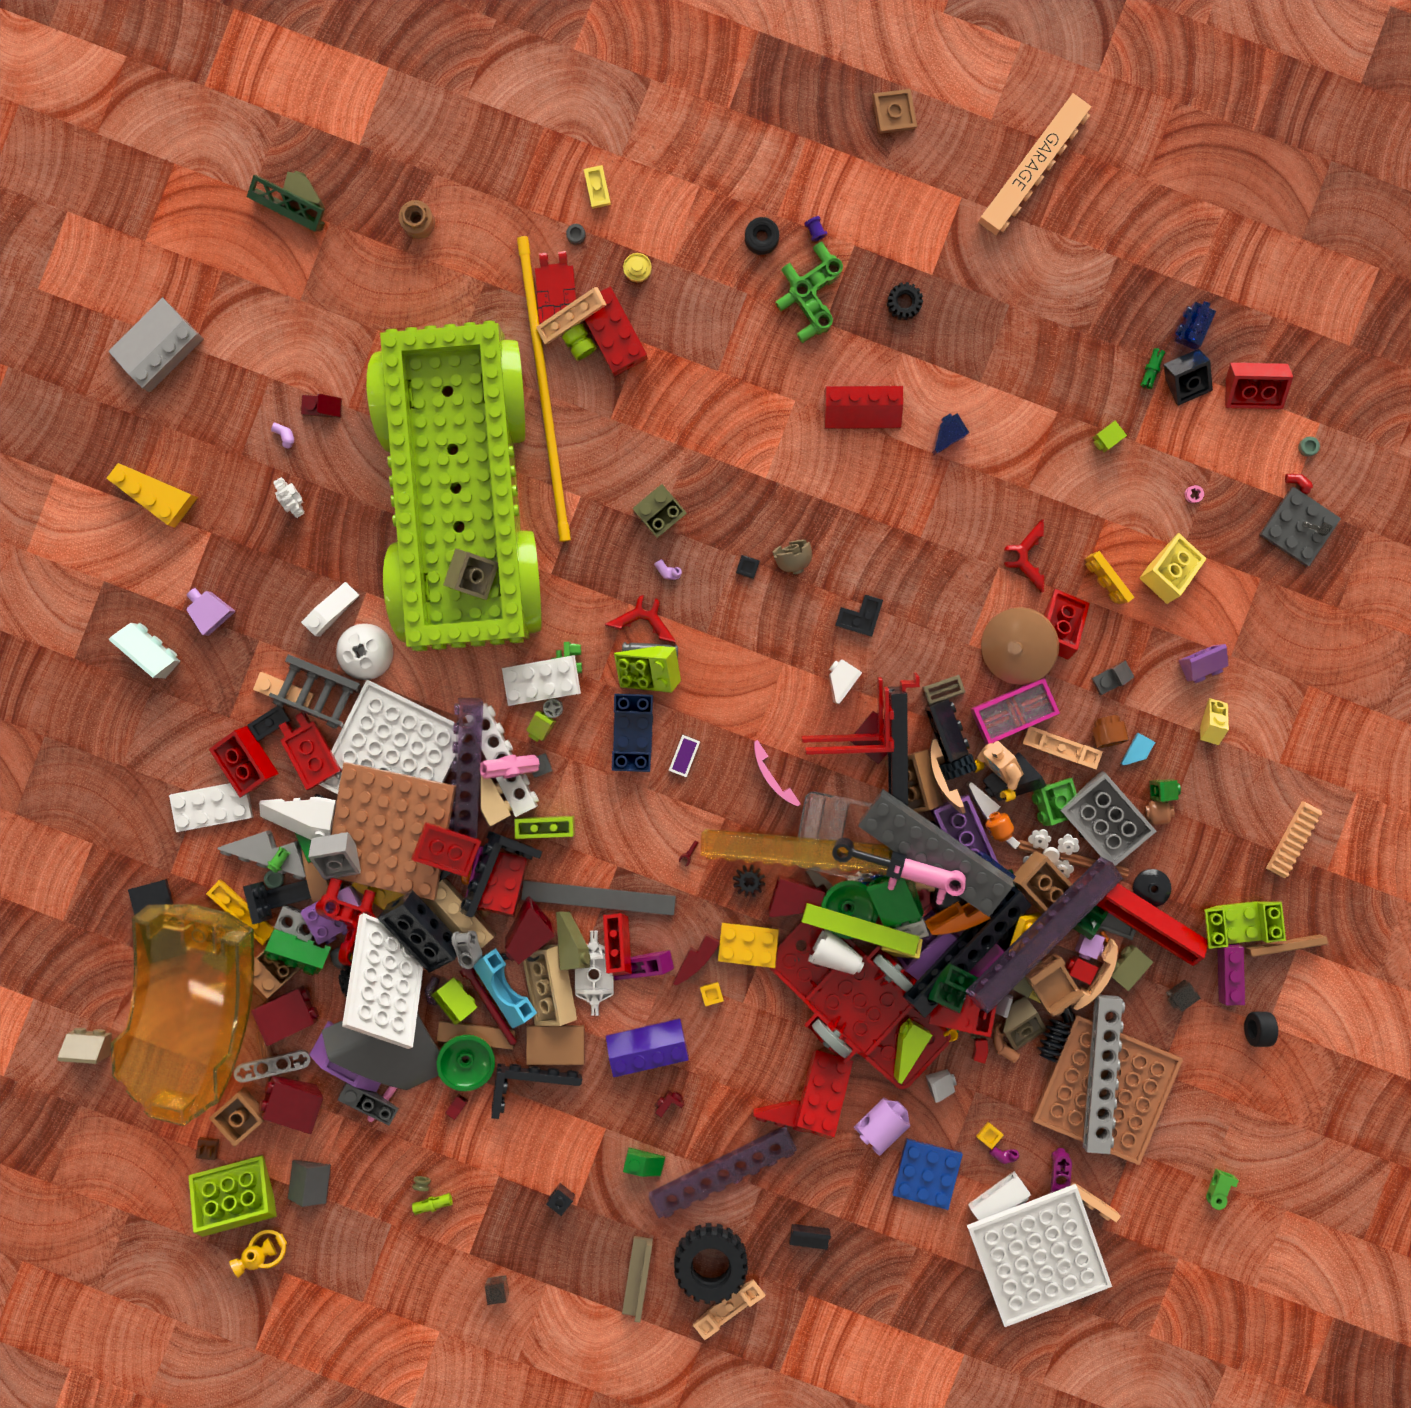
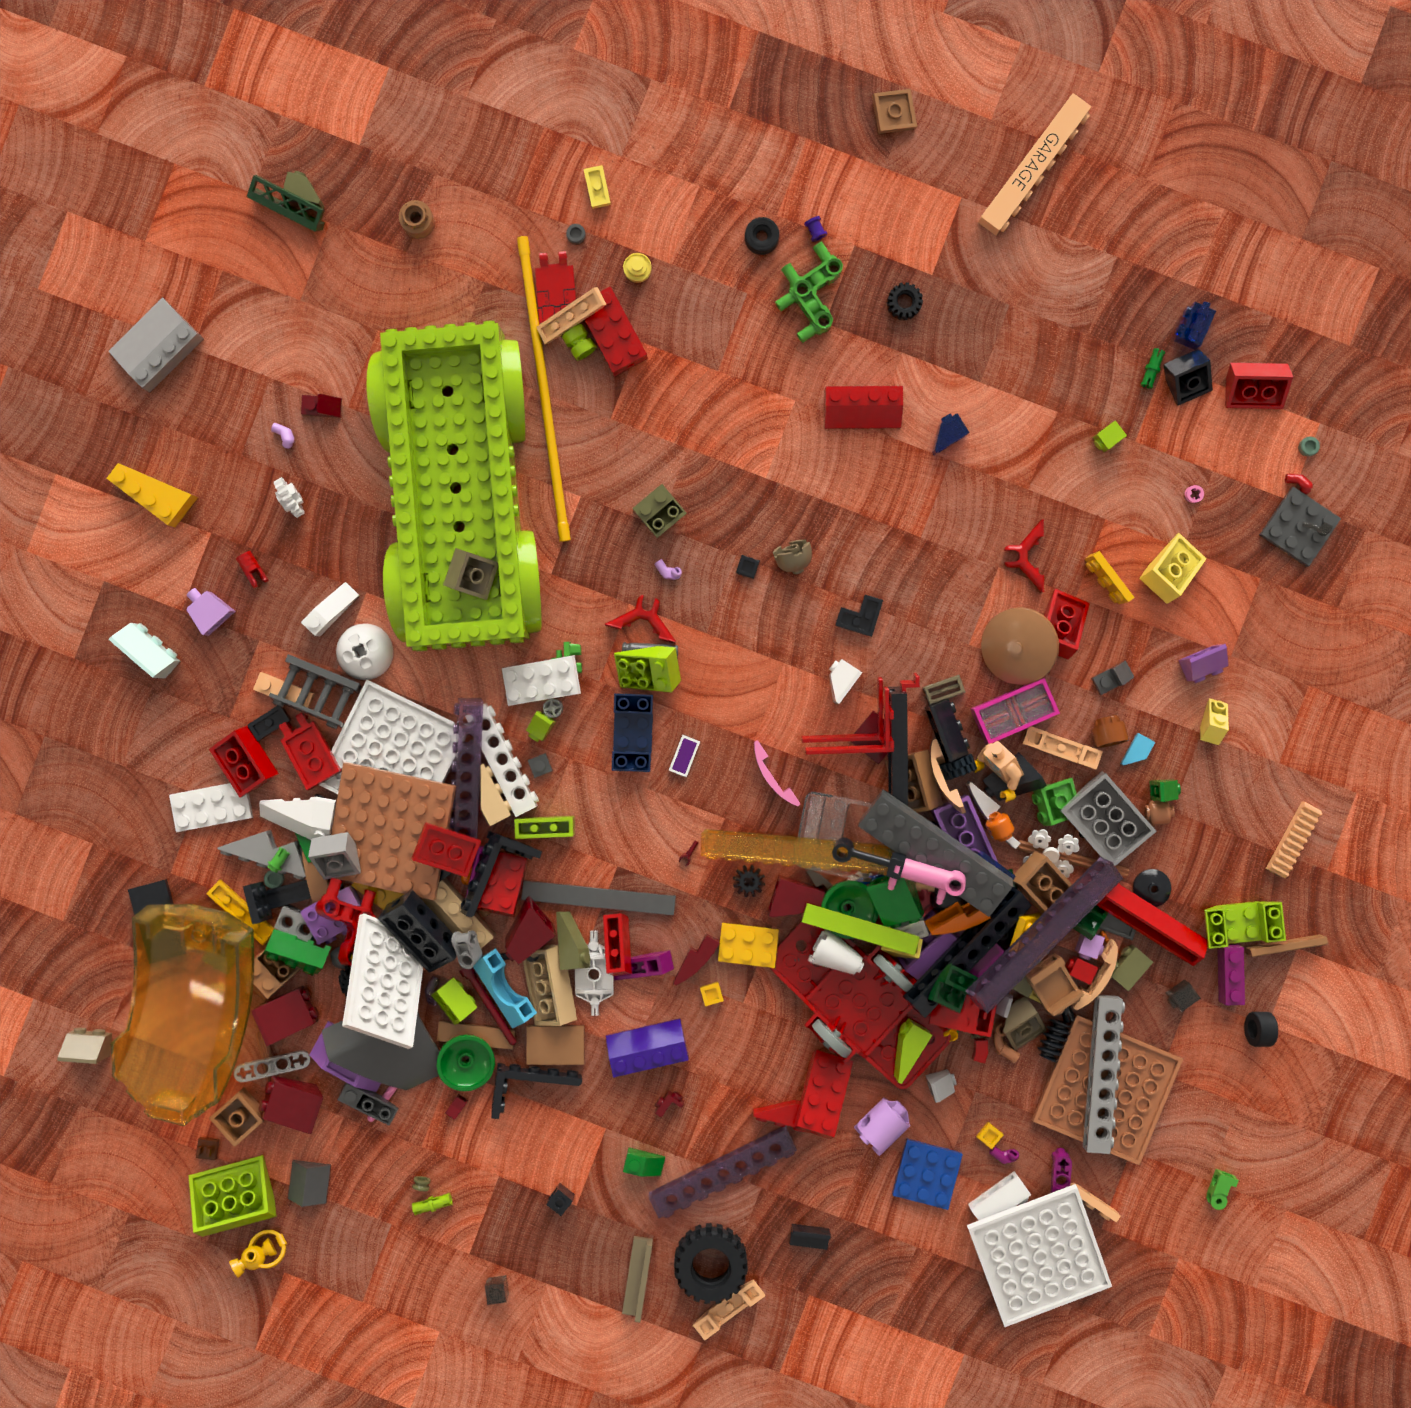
(249, 566): none -> red hinge
(509, 766): bright pink piece -> none

